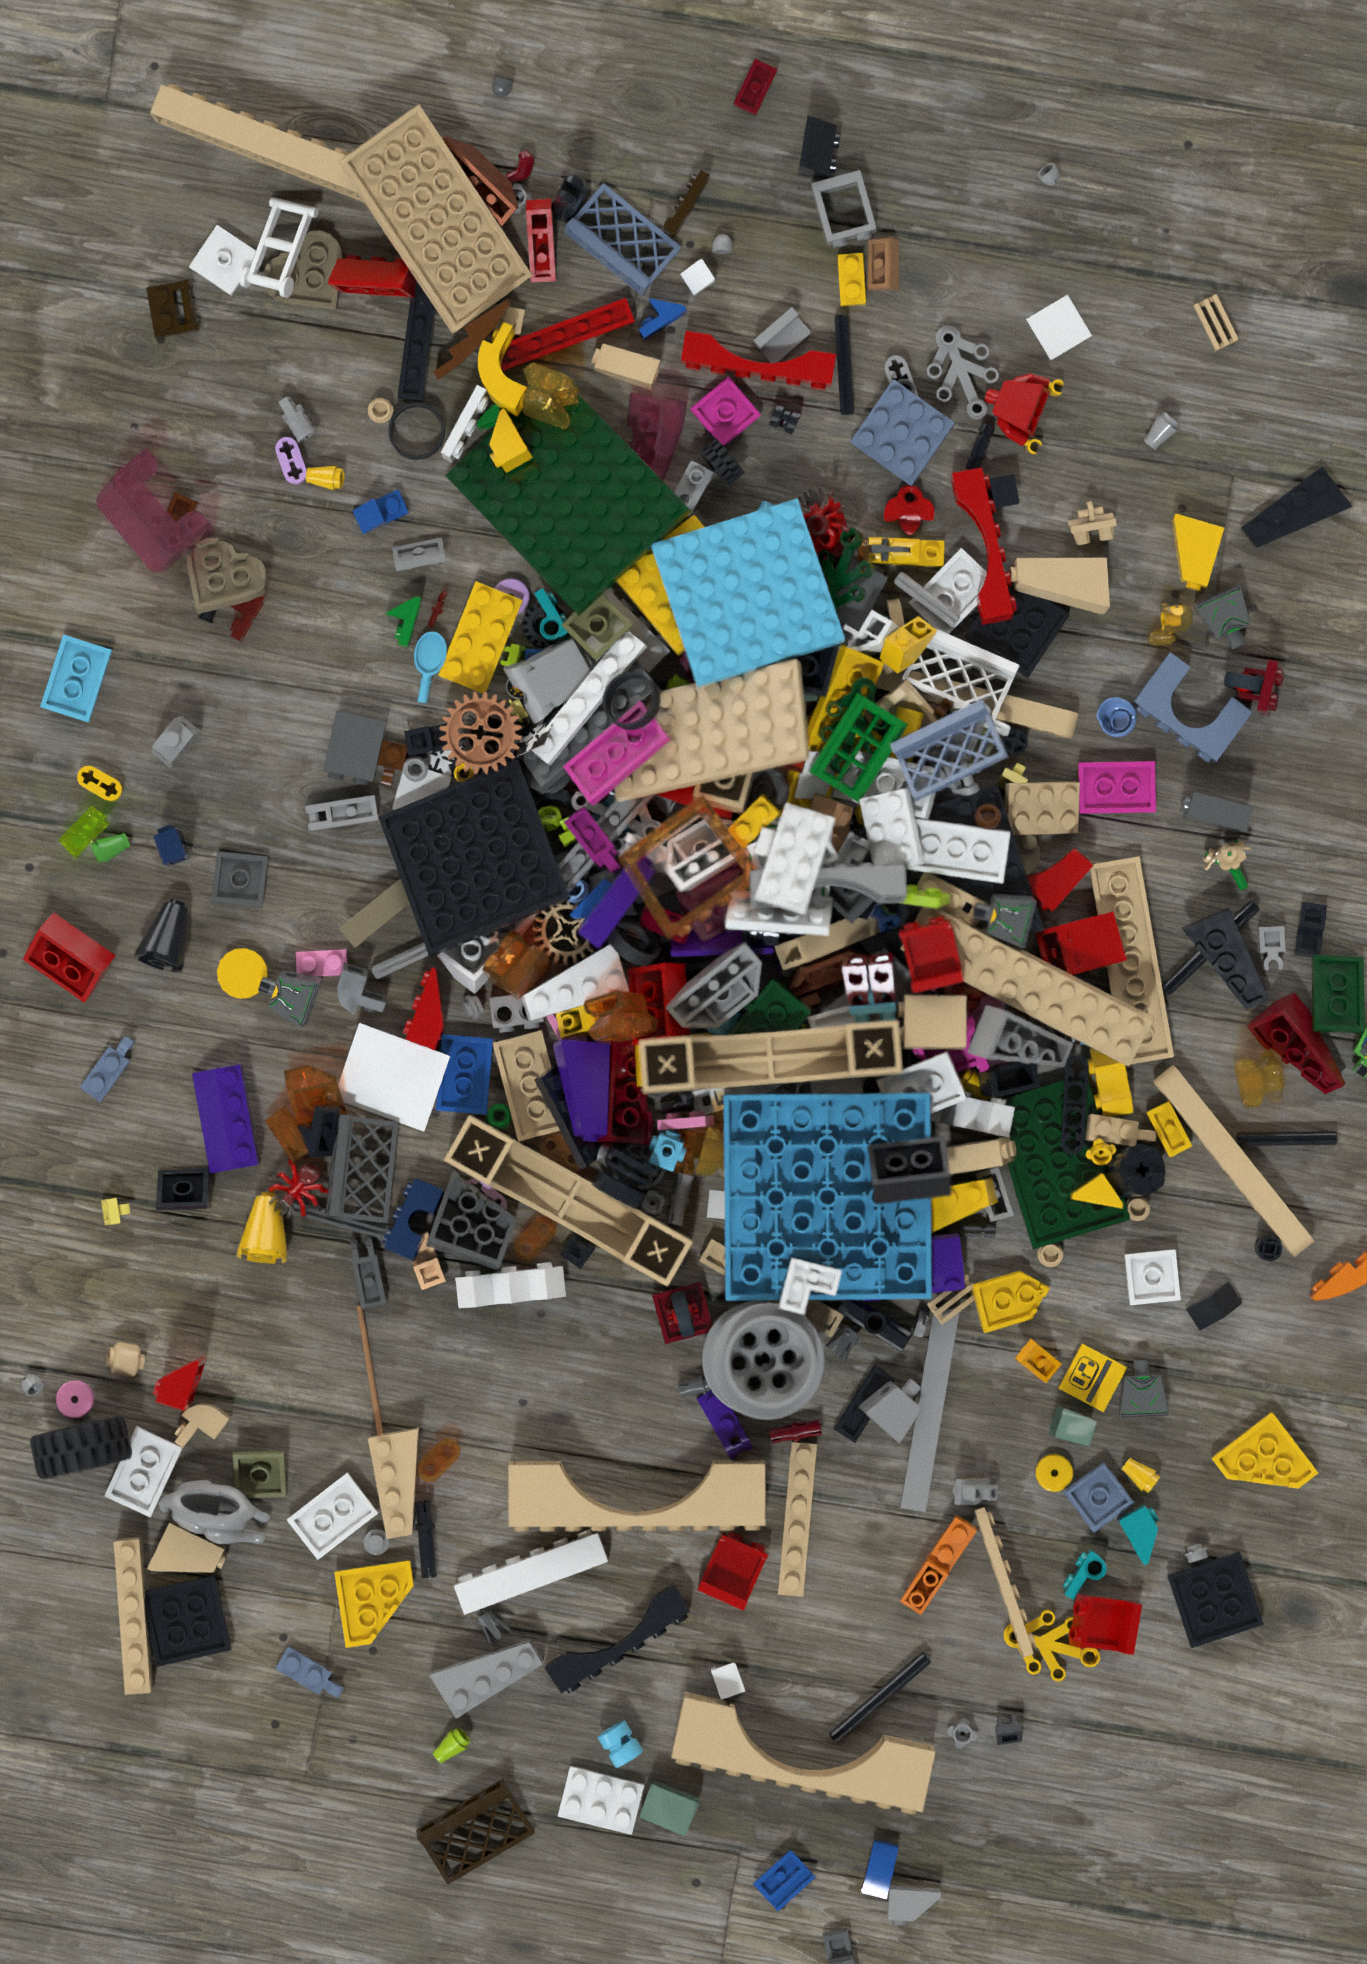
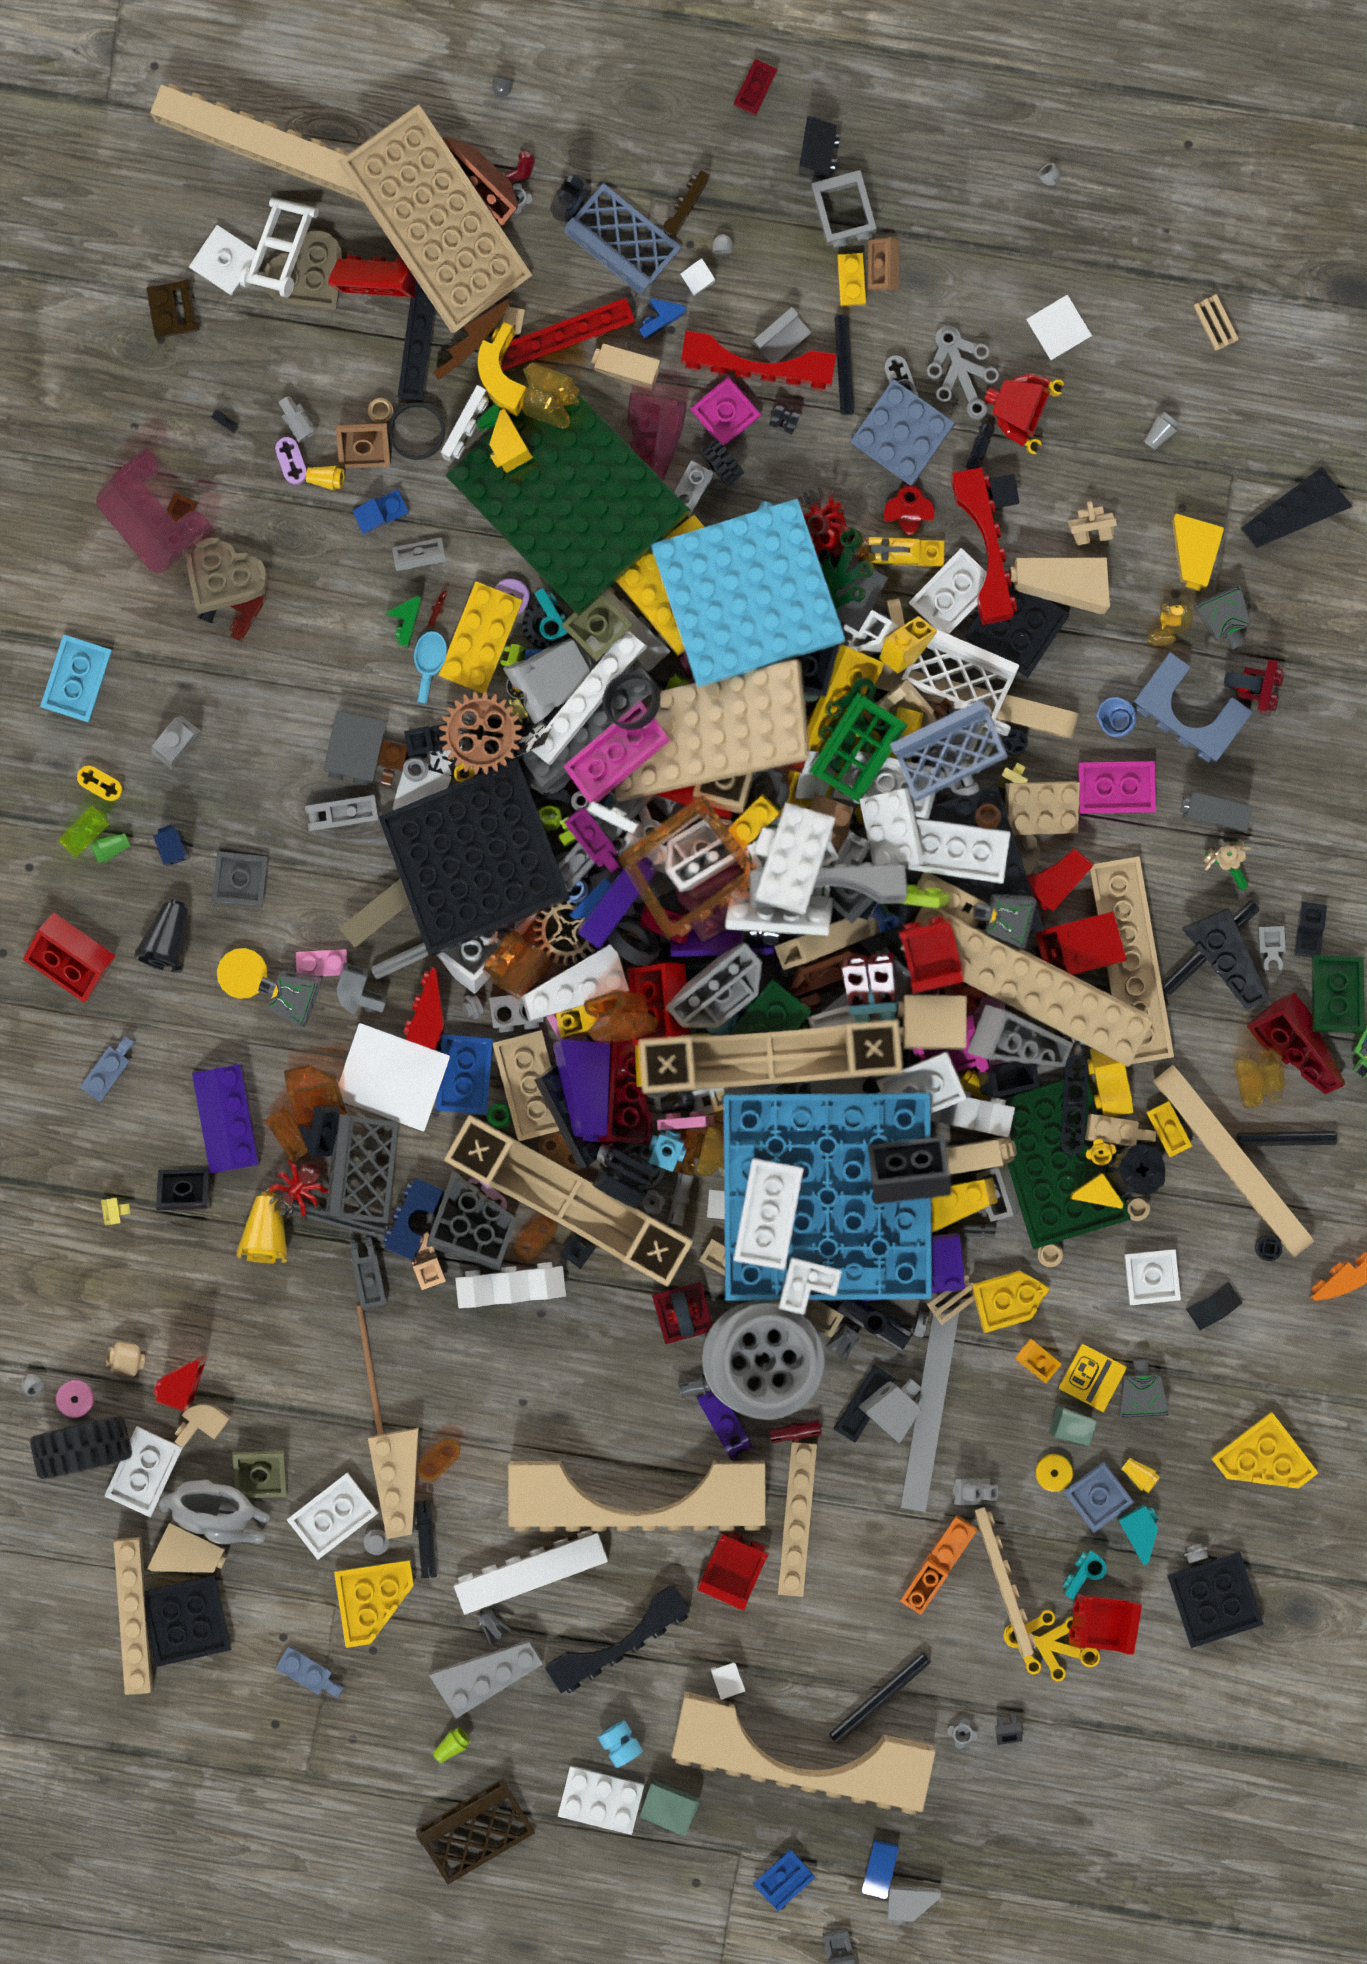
(224, 421): none -> black tile
(363, 445): none -> medium nougat slope
(540, 240): red slope -> none
(615, 817): none -> white plate
(768, 1214): none -> white plate
(926, 599): light grey axle -> none

